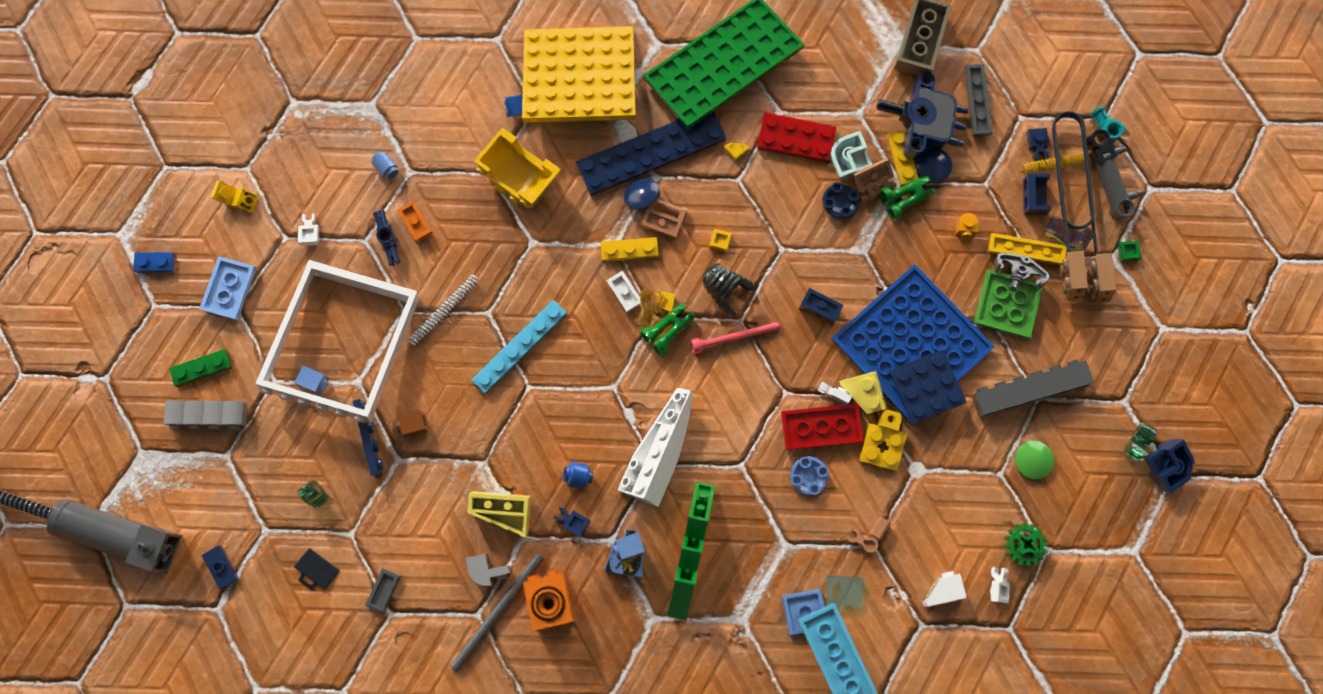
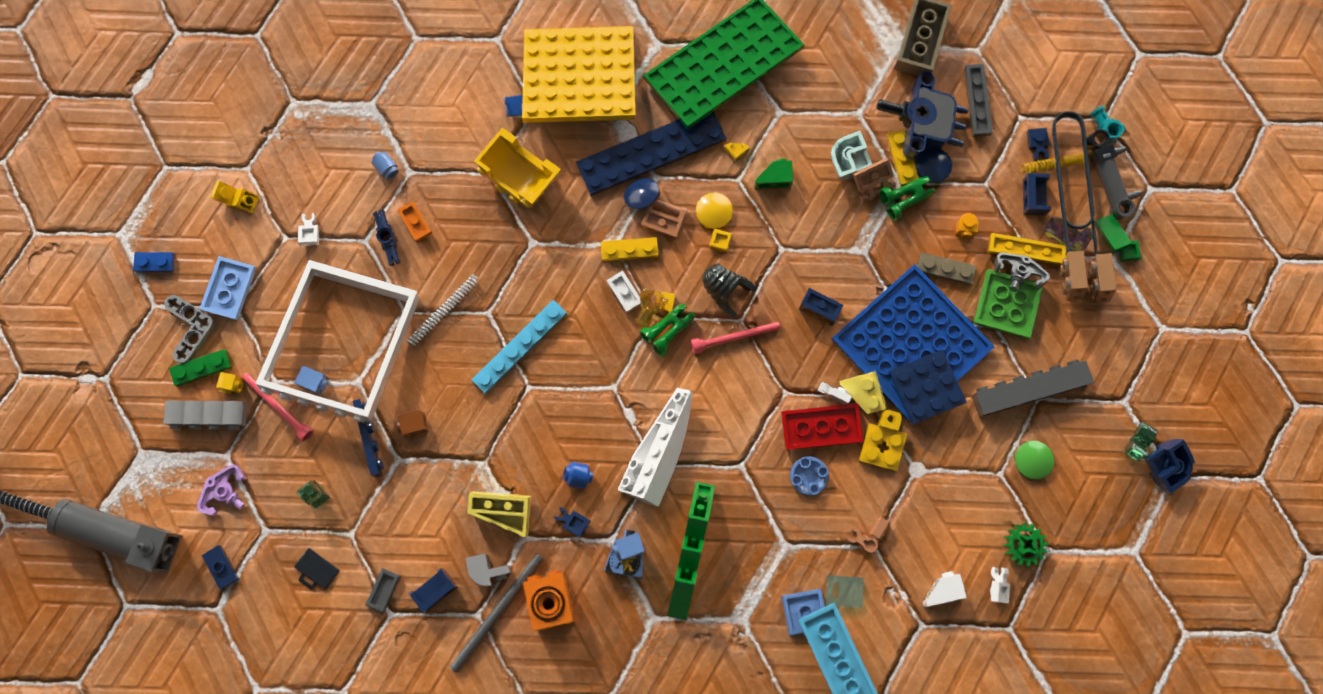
(196, 328): none -> light grey beam
(219, 488): none -> lavender piece
(229, 383): none -> yellow plate
(303, 431): none -> coral piece
(433, 590): none -> dark blue panel
(714, 210): none -> yellow dish
(776, 175): none -> green slope
(796, 137): red plate -> none
(840, 200): dark blue dish -> none
(946, 268): none -> dark tan plate
(1113, 233): none -> green tile

